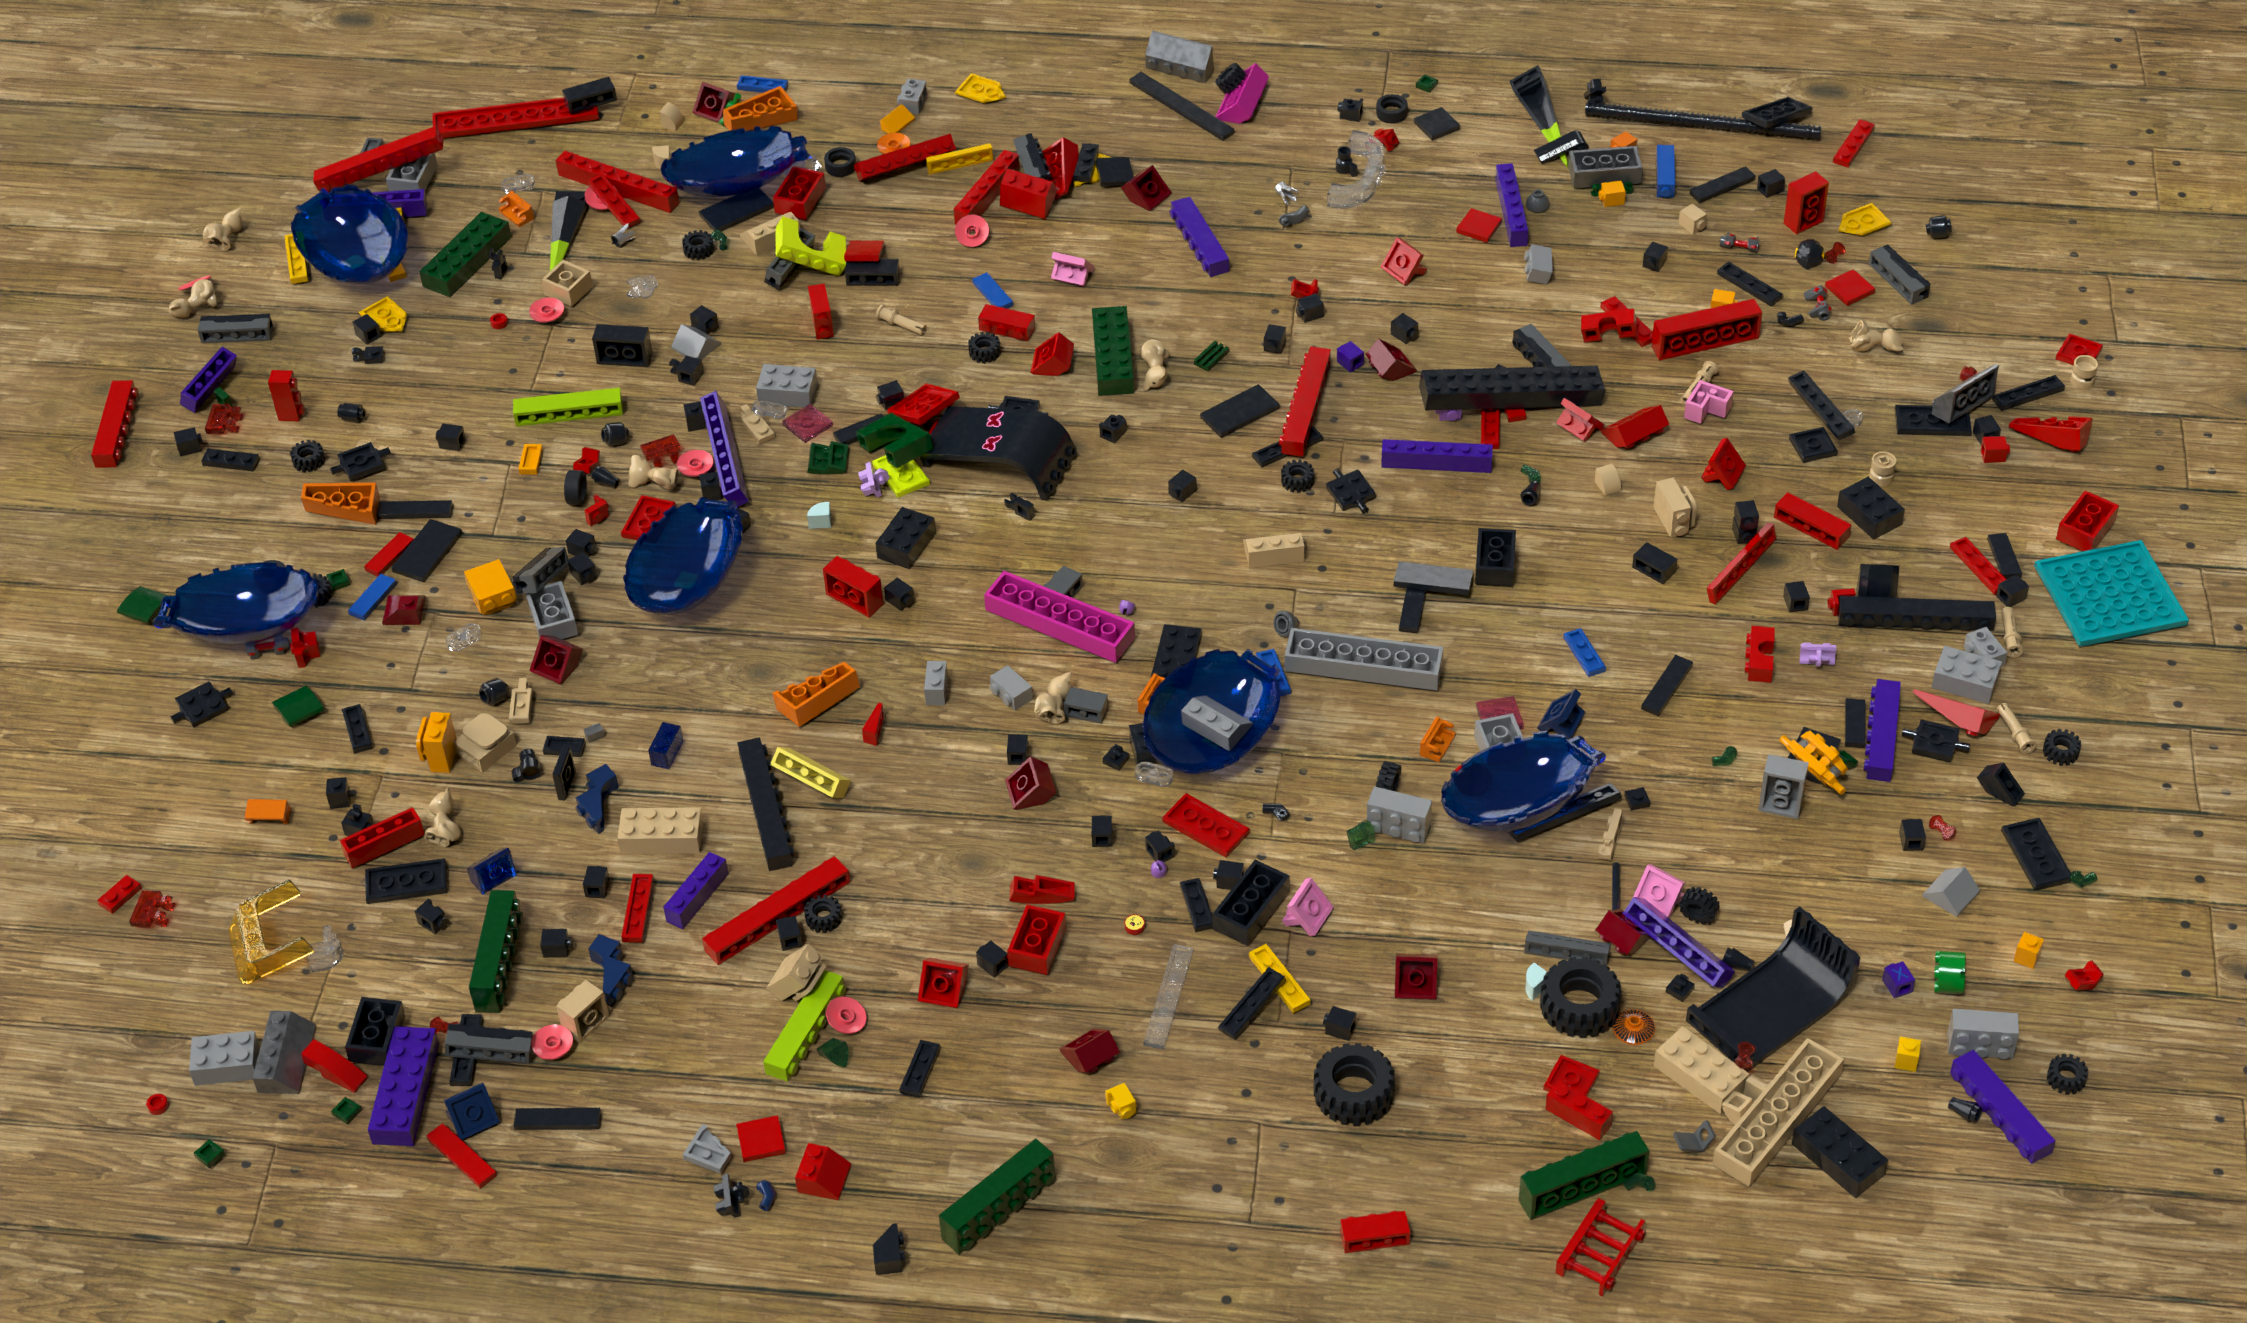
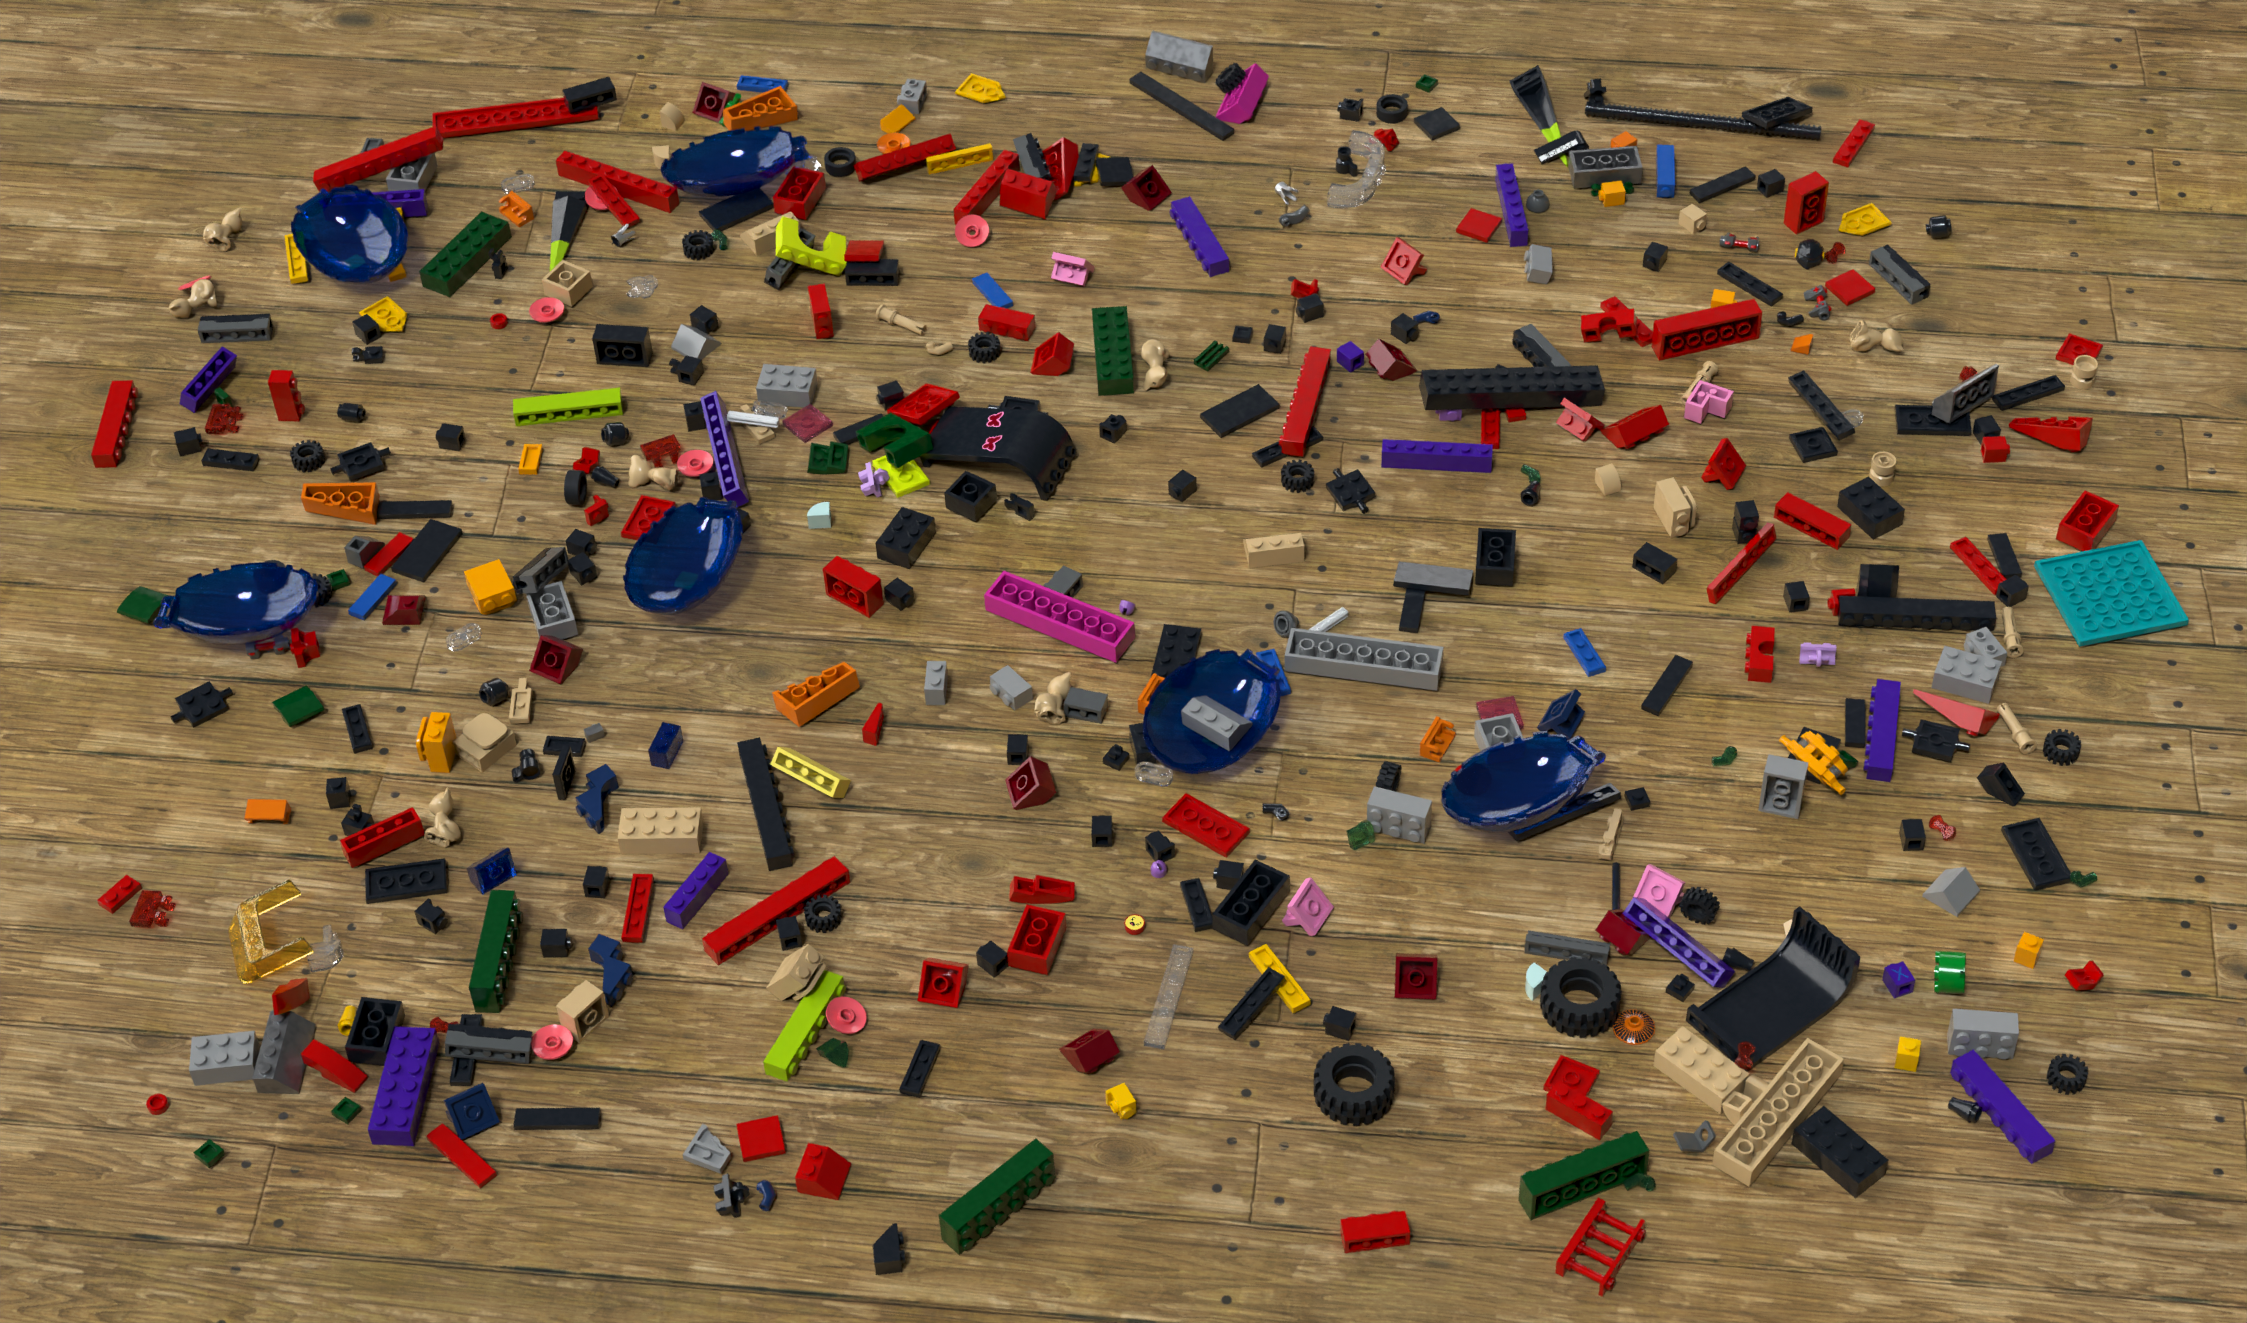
(290, 995): none -> red slope
(347, 1020): none -> yellow cone
(362, 550): none -> dark grey slope
(754, 419): none -> white axle
(938, 350): none -> tan arm
(970, 496): none -> black brick
(1242, 334): none -> black tile
(1331, 620): none -> white axle
(1428, 316): none -> dark blue arm
(1802, 344): none -> orange slope

